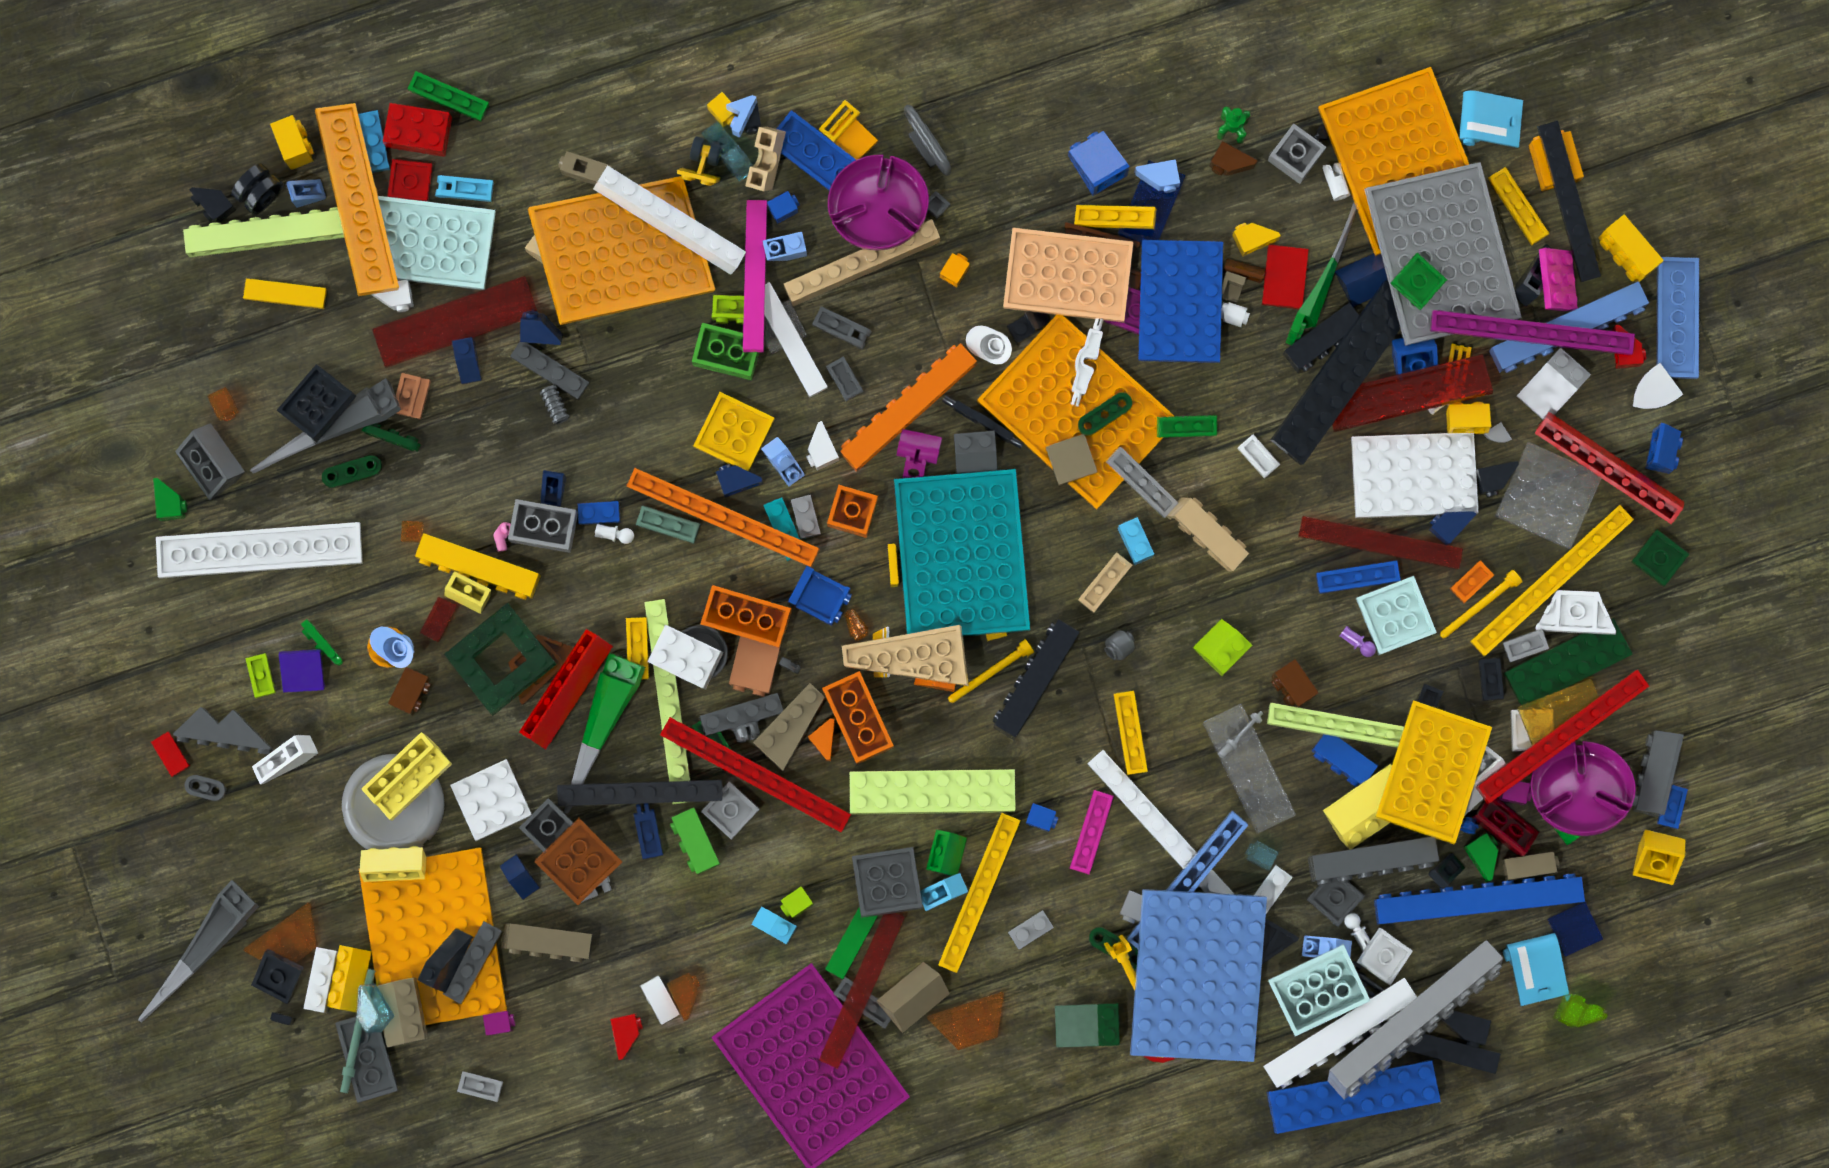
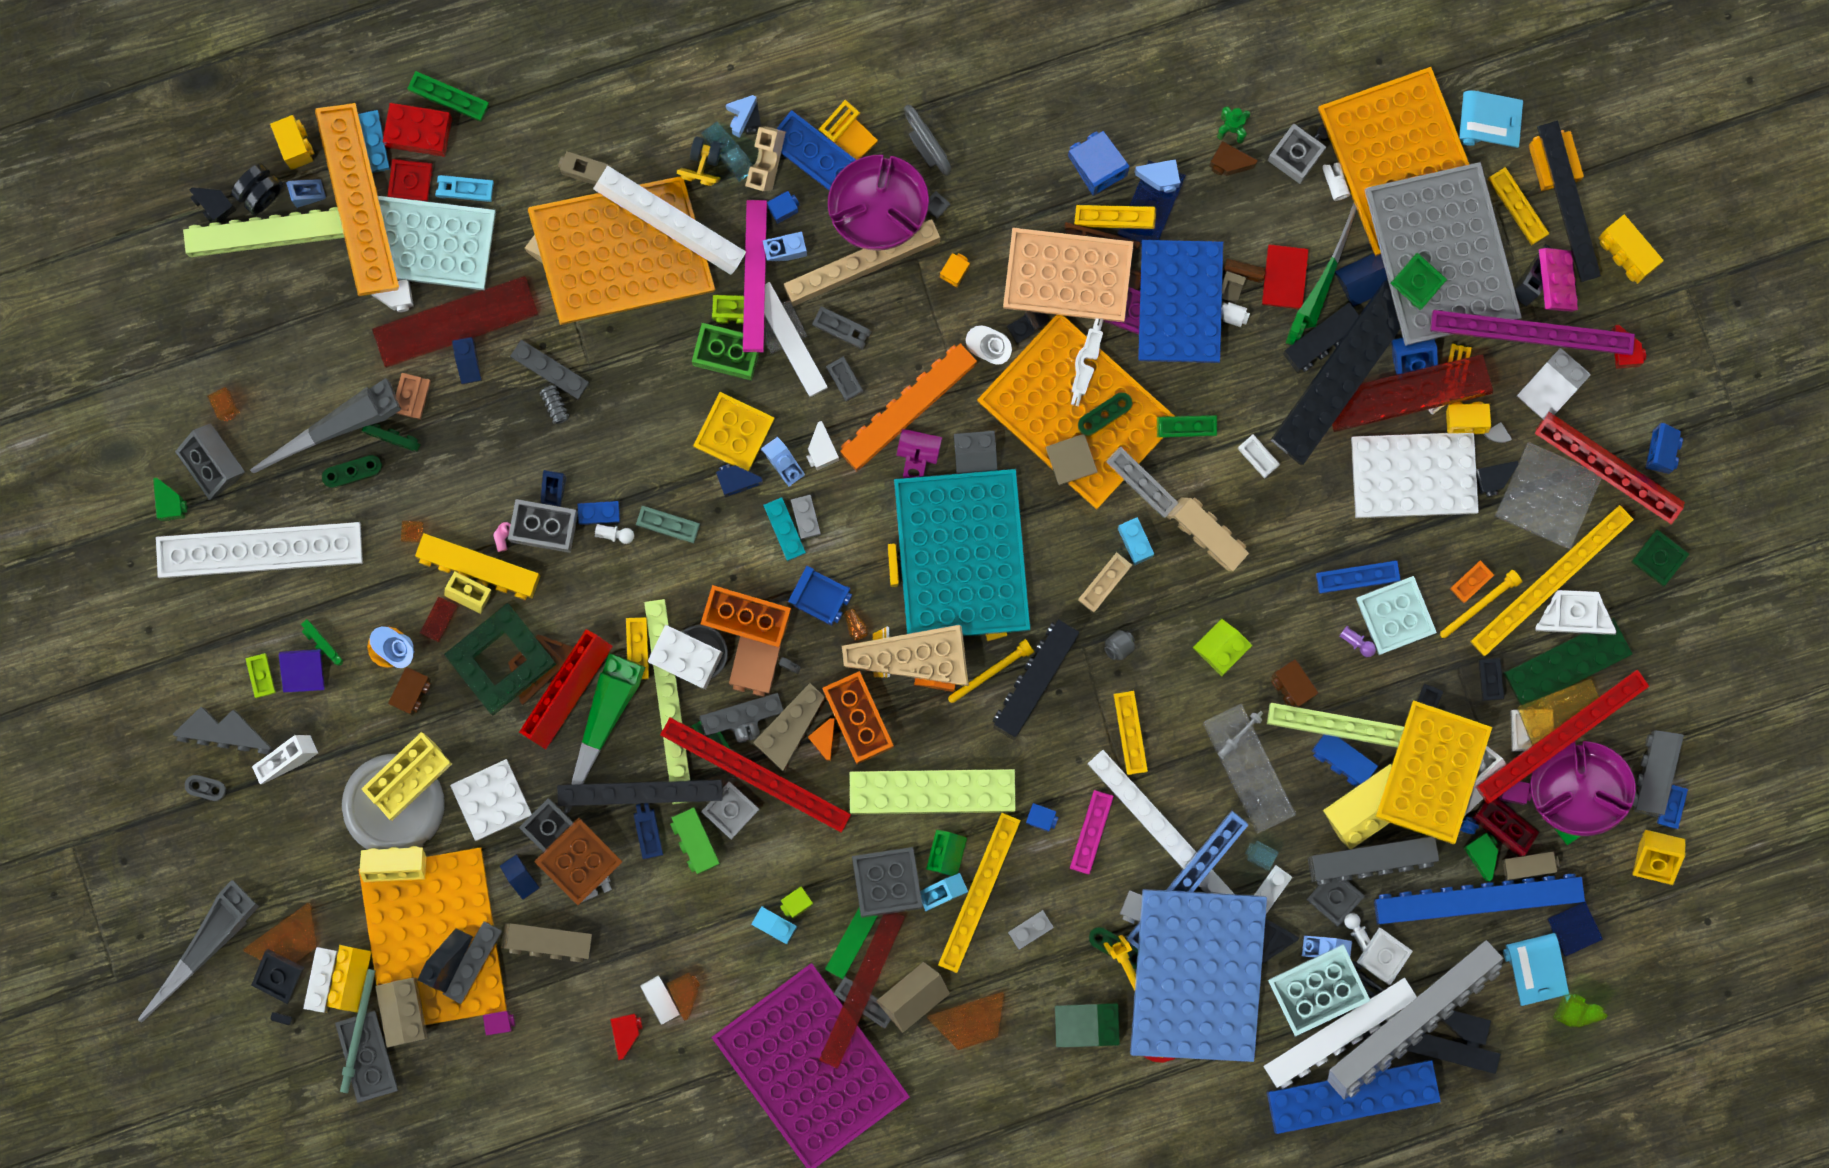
(170, 754): red tile -> none
(285, 293): yellow tile -> none
(316, 403): black plate -> none
(372, 1009): clear light blue slope -> none
(480, 1086): light grey plate -> none
(539, 329): dark blue slope -> none
(718, 109): yellow brick -> none
(723, 517): orange plate -> none
(852, 511): orange brick -> none
(977, 417): black piece -> none
(1253, 237): yellow slope -> none
(1380, 542): clear red plate -> none
(1446, 871): black slope -> none
(1450, 525): dark blue slope -> none
(1525, 645): light grey plate -> none
(1592, 316): medium blue brick -> none
(1656, 389): white sticker -> none
(1678, 316): medium blue plate -> none

